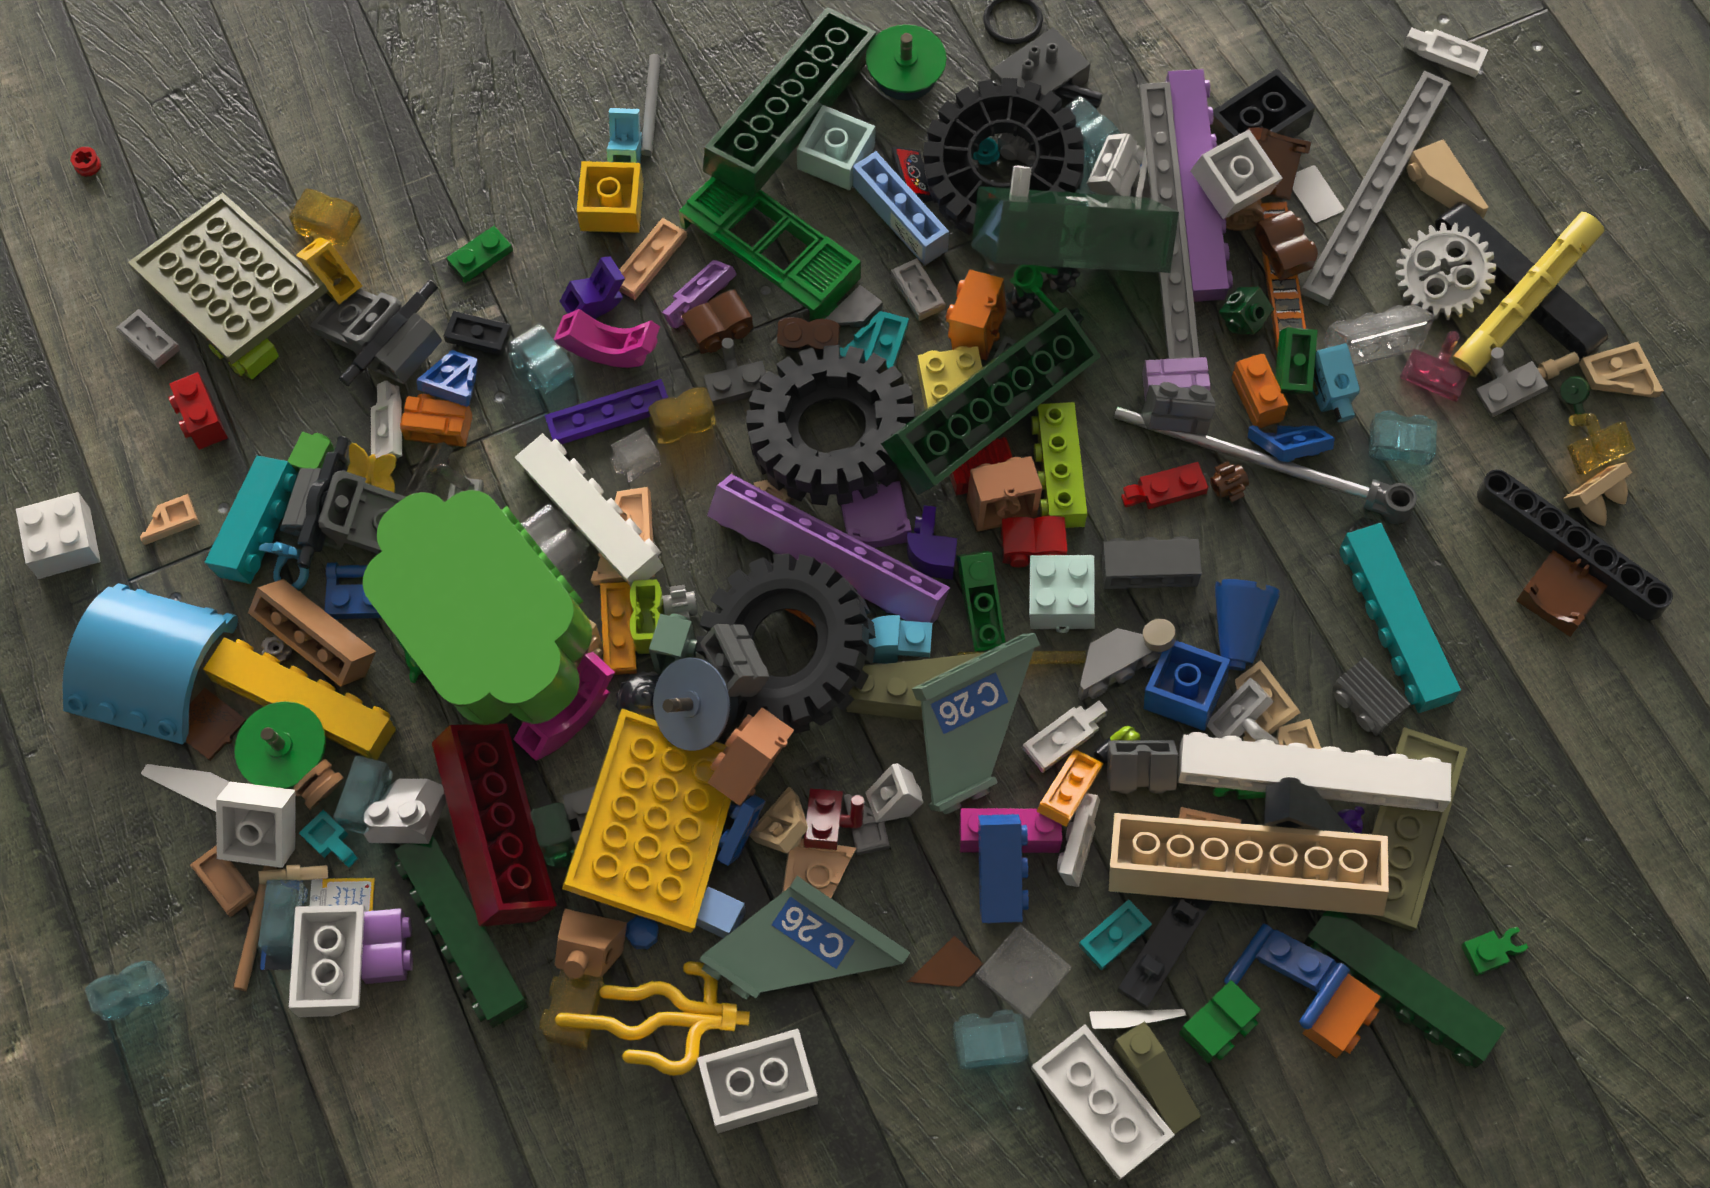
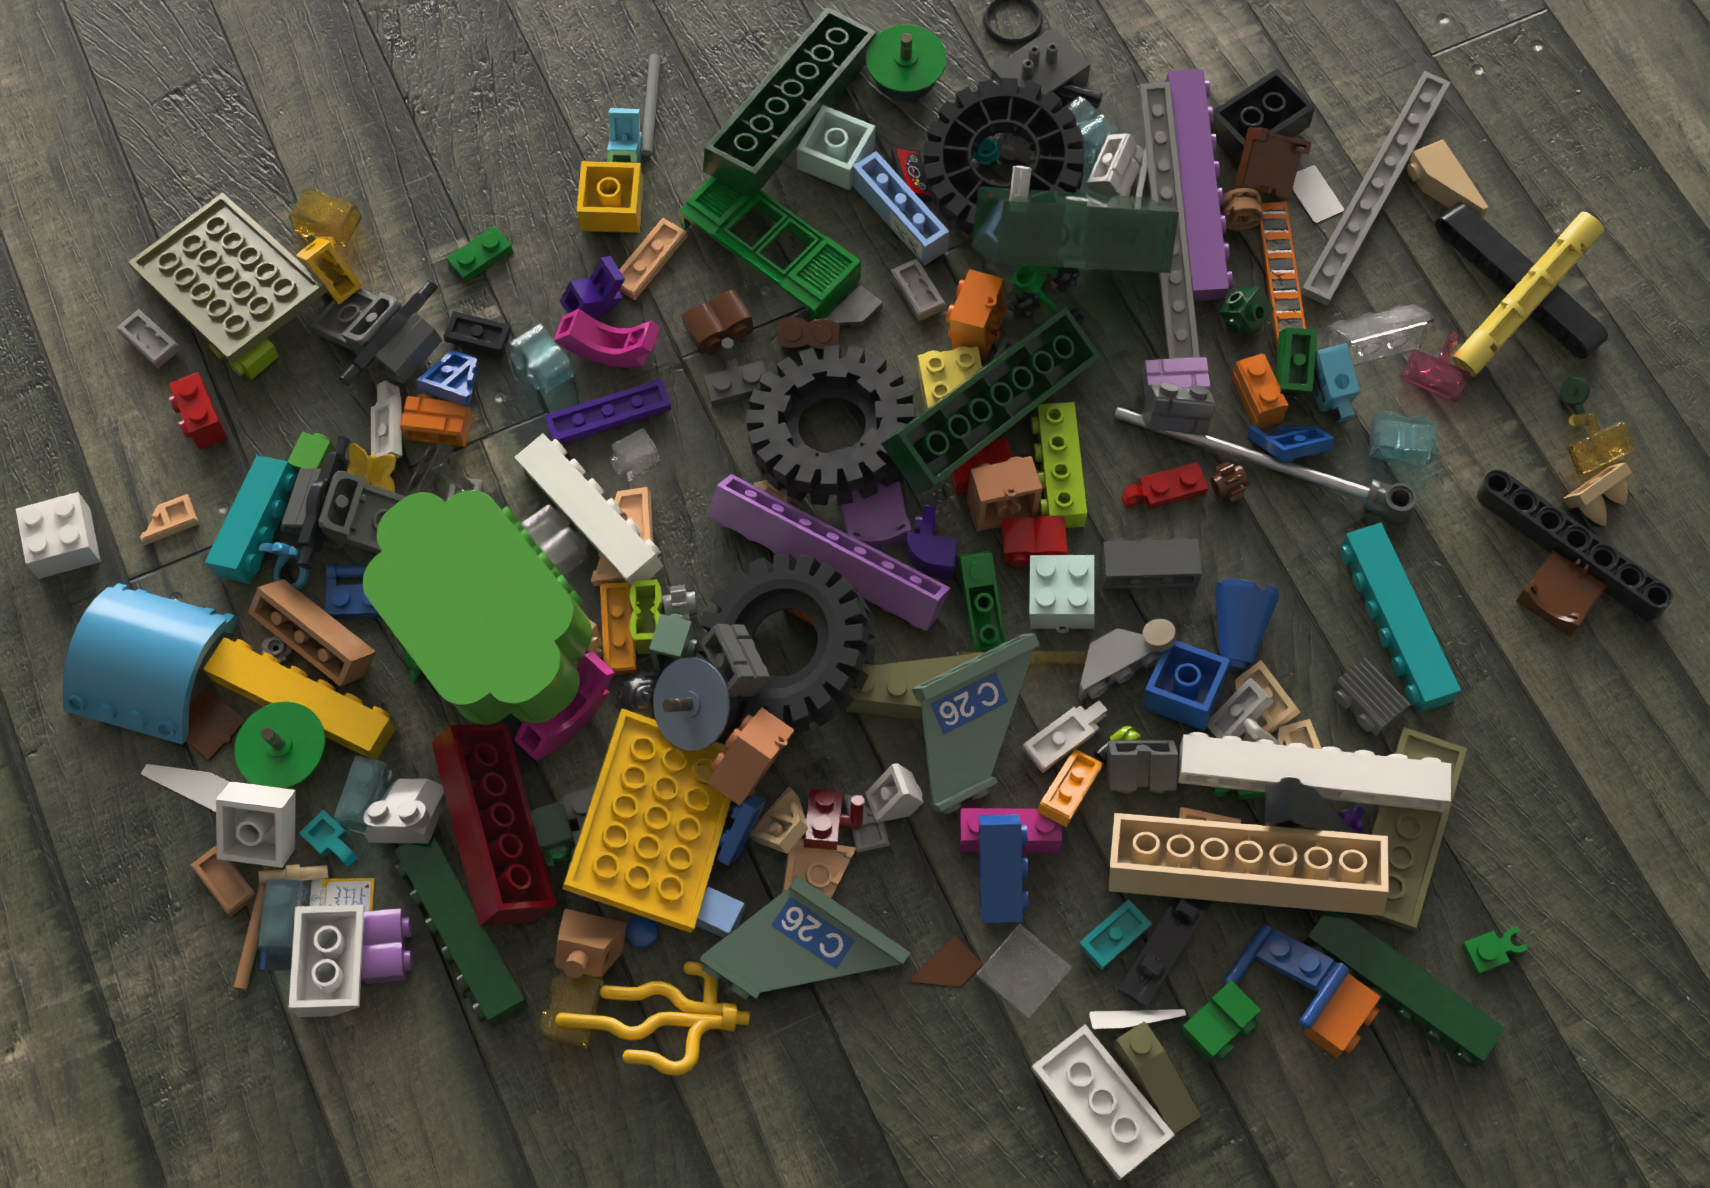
(90, 155): red bush -> none
(120, 994): clear light blue brick -> none
(320, 787): medium nougat wheel -> none
(686, 414): clear yellow brick -> none
(698, 291): medium lavender hinge -> none
(757, 1080): white brick -> none
(882, 336): teal wing -> none
(900, 638): medium azure brick -> none
(990, 1040): clear light blue brick -> none
(1079, 838): white hinge -> none
(1236, 174): white brick -> none
(1286, 245): reddish brown brick -> none
(1447, 50): white hinge -> none
(1455, 295): white gear -> none
(1510, 387): light grey plate -> none
(1551, 368): tan bar -> none
(1622, 371): tan wing -> none

